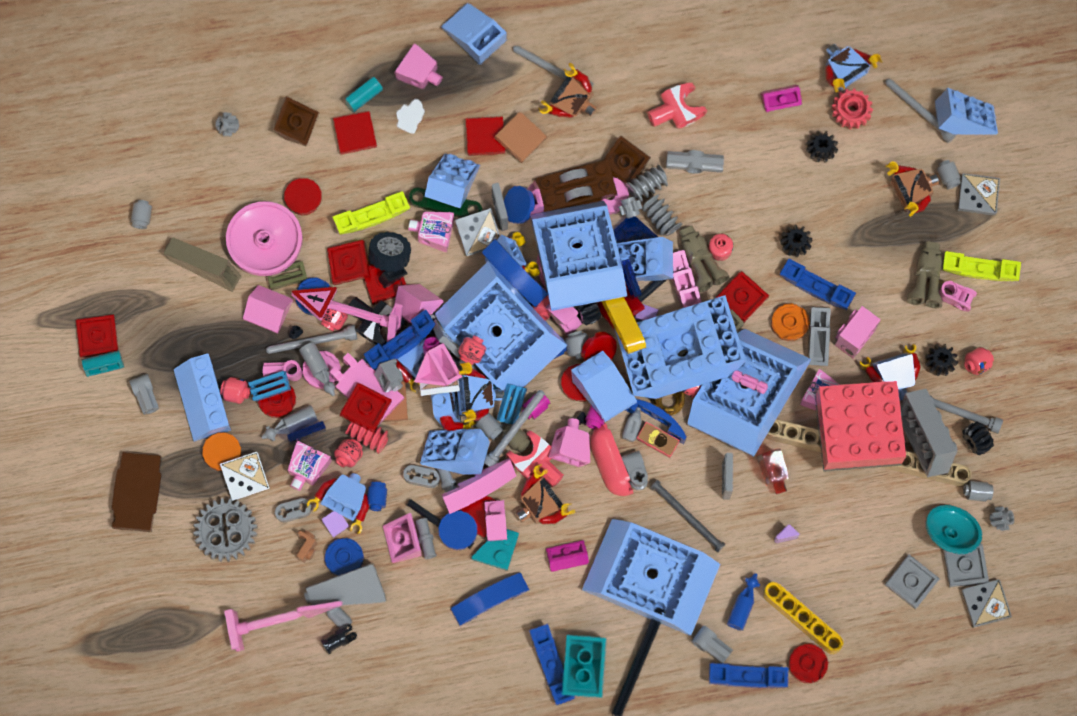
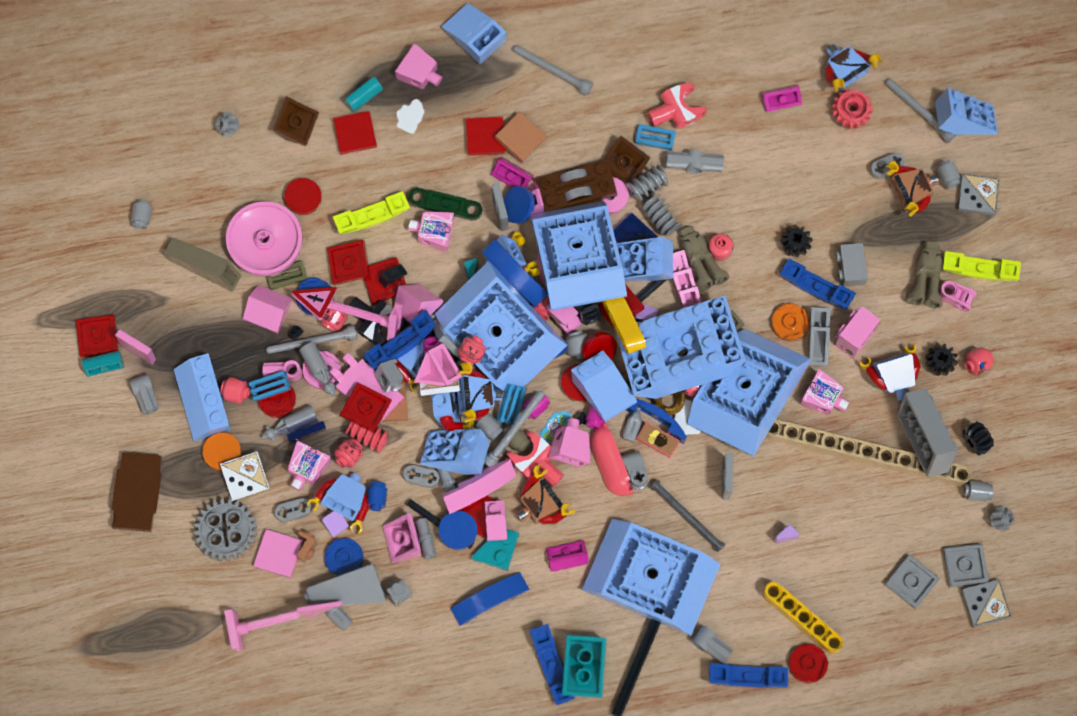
(135, 347): none -> bright pink tile
(278, 553): none -> bright pink tile
(339, 639): black piece -> none
(389, 251): black wheel -> none
(398, 592): none -> light grey brick
(451, 180): light blue slope -> none
(471, 267): none -> teal slope
(477, 231): tile -> none
(511, 173): none -> dark pink slope
(556, 421): none -> sticker
(571, 96): torso -> none
(630, 207): light grey gear -> none
(631, 280): clear blue tile -> none
(656, 138): none -> dark azure tile
(682, 419): none -> white sticker
(743, 605): blue wheel -> none
(744, 296): red tile -> none
(749, 382): bright pink axle -> none
(774, 461): clear red torso -> none
(824, 152): black gear -> none
(852, 264): none -> light grey brick
(860, 426): coral piece -> none
(884, 161): none -> light grey beam
(953, 529): teal dish -> none
(993, 423): light grey piece -> none

